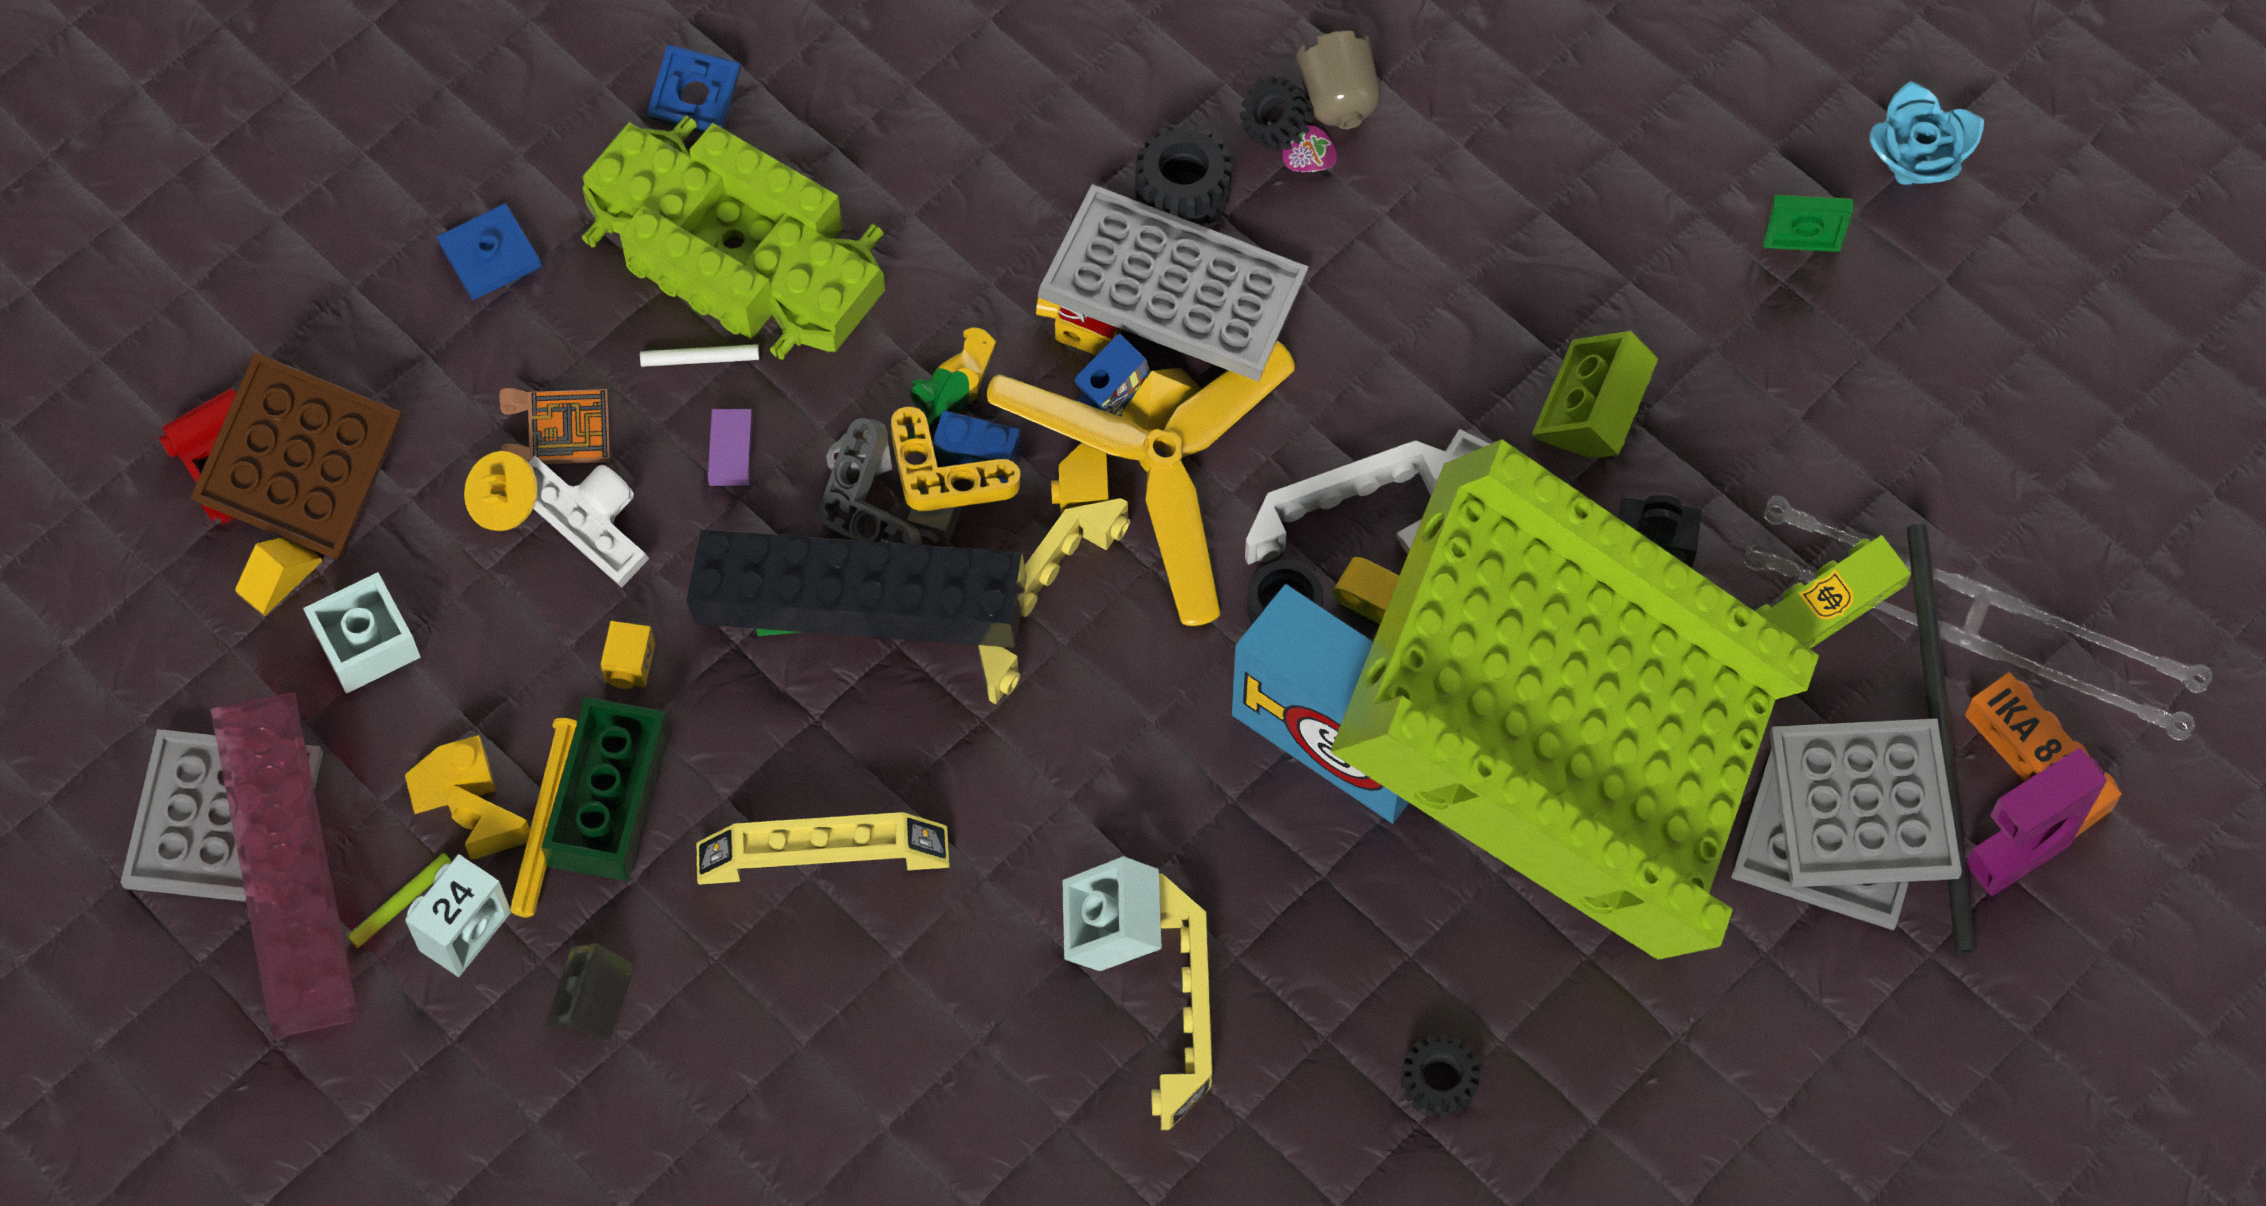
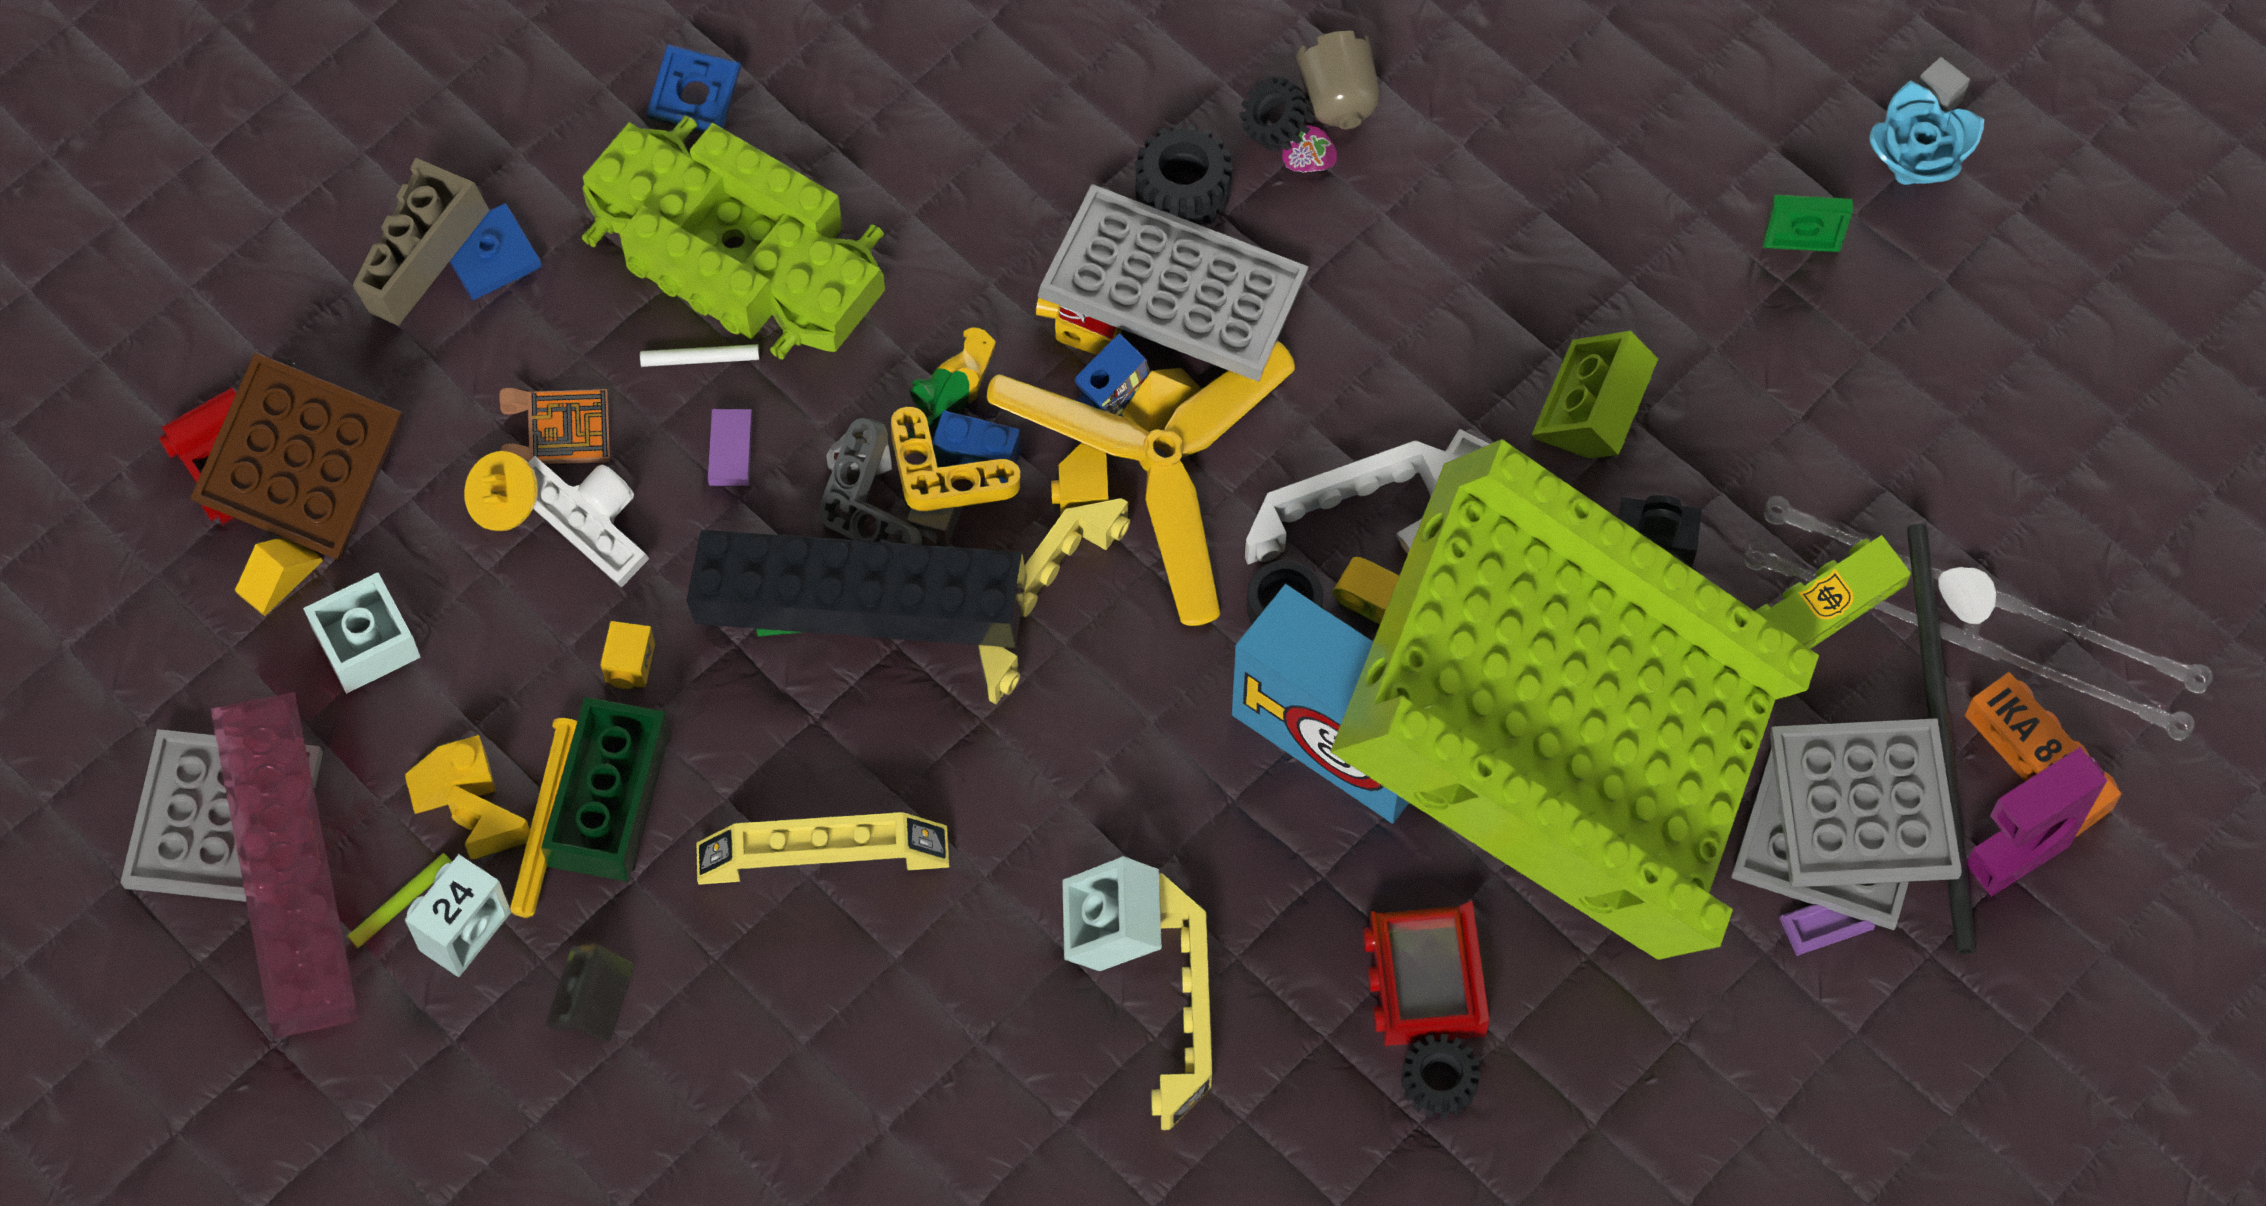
(418, 240): none -> dark tan wedge
(1426, 974): none -> window
(1818, 927): none -> medium lavender tile
(1945, 83): none -> light grey plate
(1968, 593): none -> white sticker

